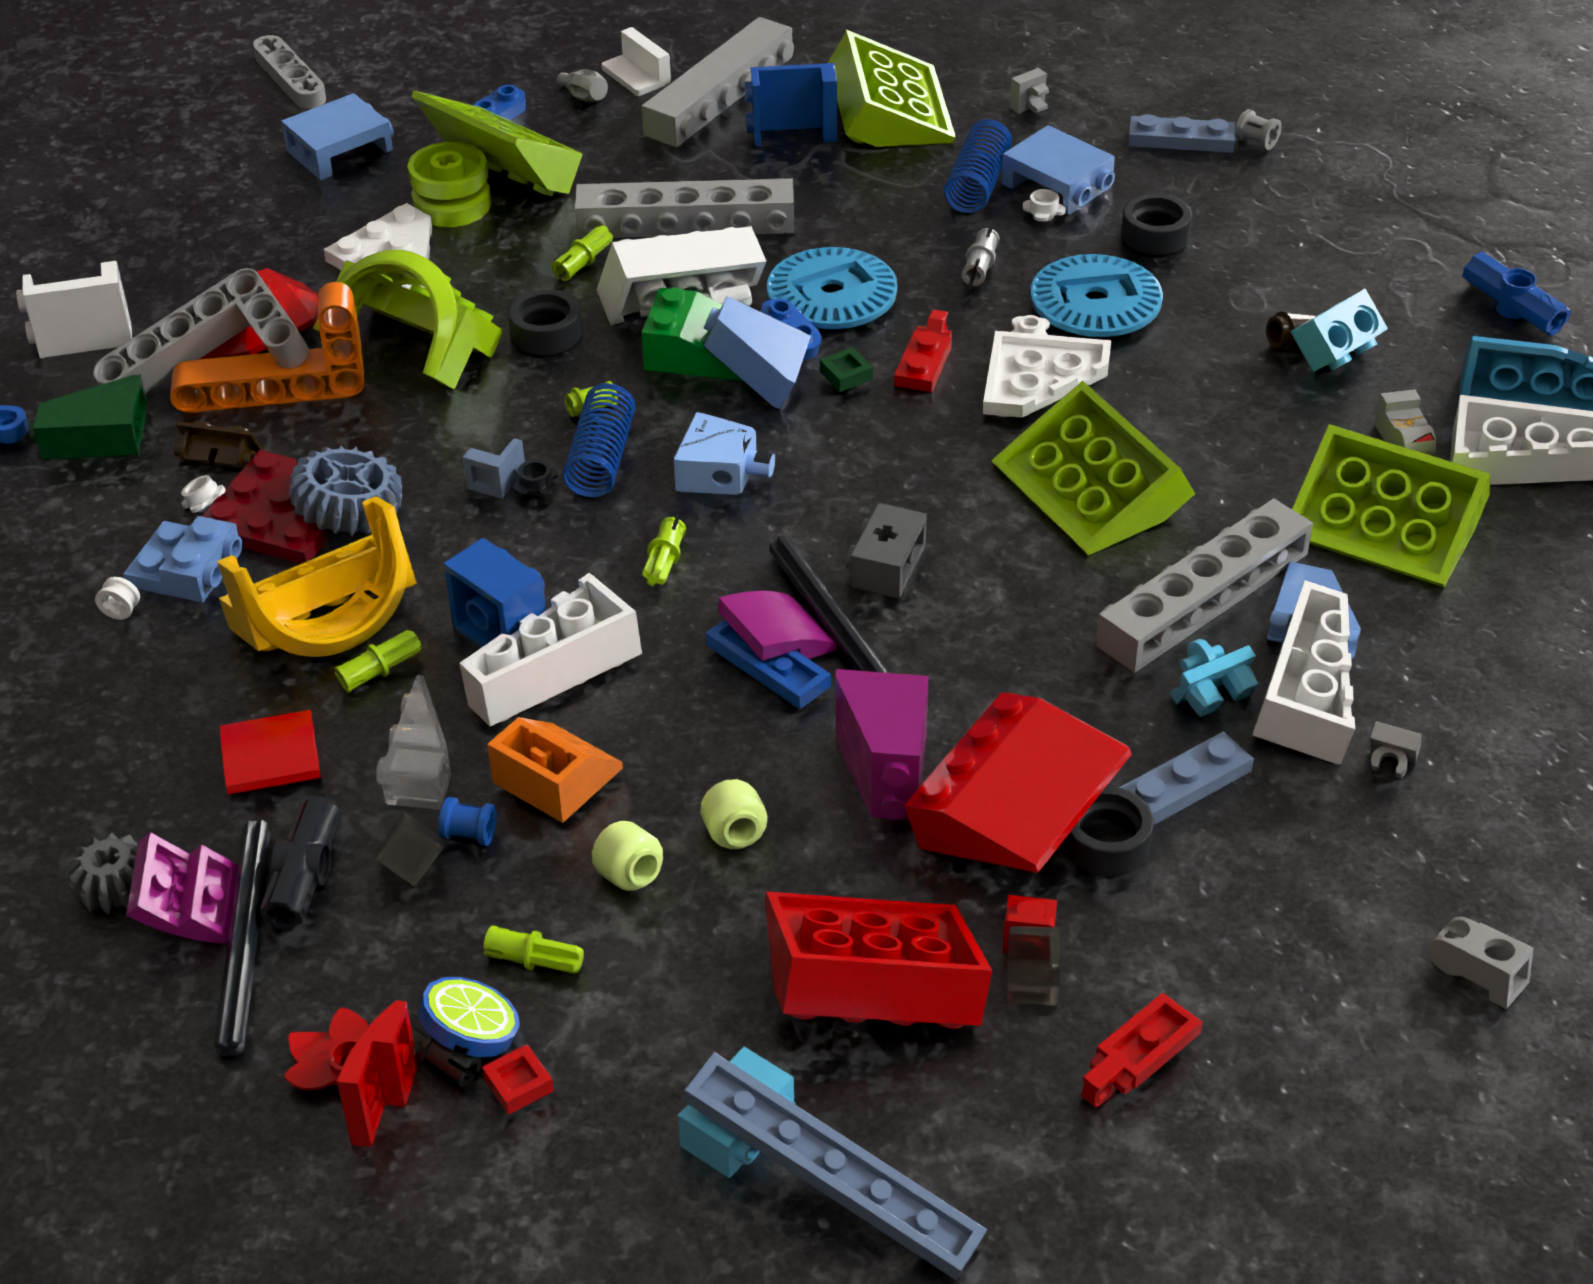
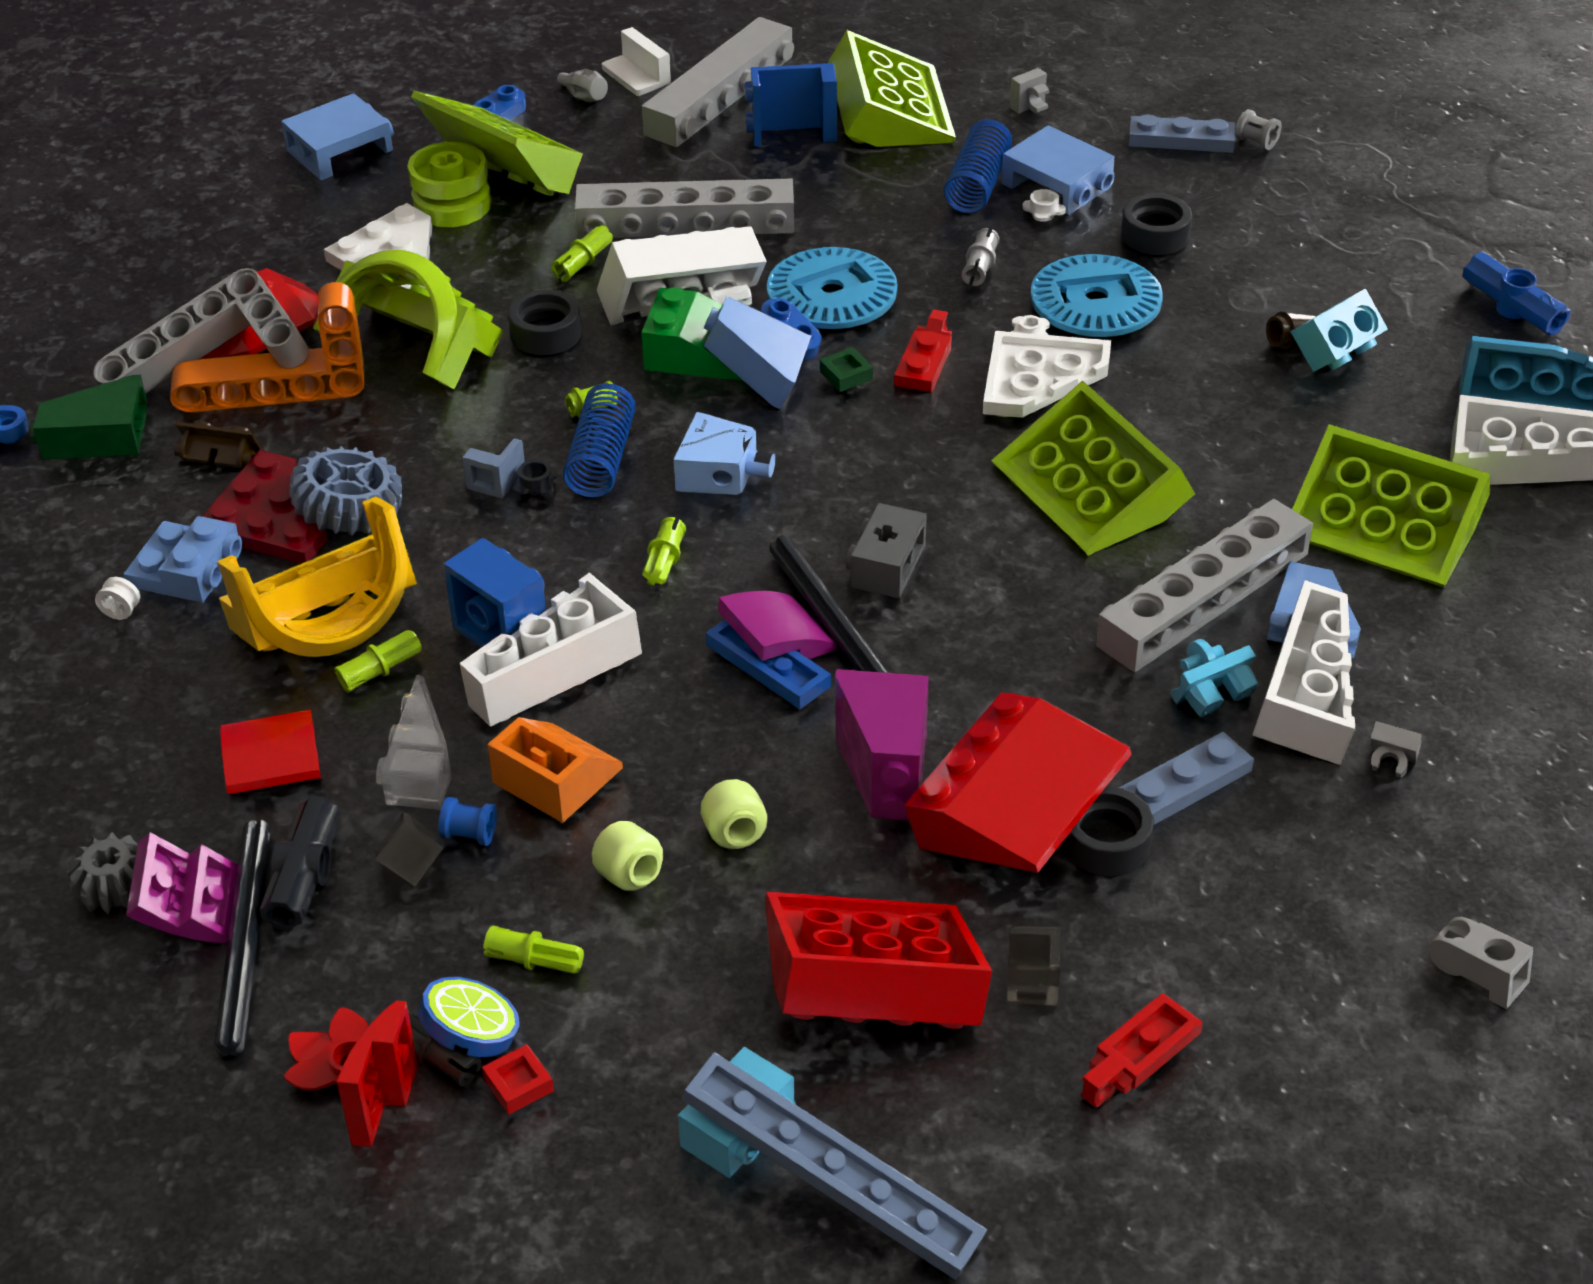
(76, 313): white panel -> none
(201, 494): white plate -> none
(289, 72): light grey beam -> none
(1028, 913): red bracket -> none
(1403, 423): light grey leg -> none

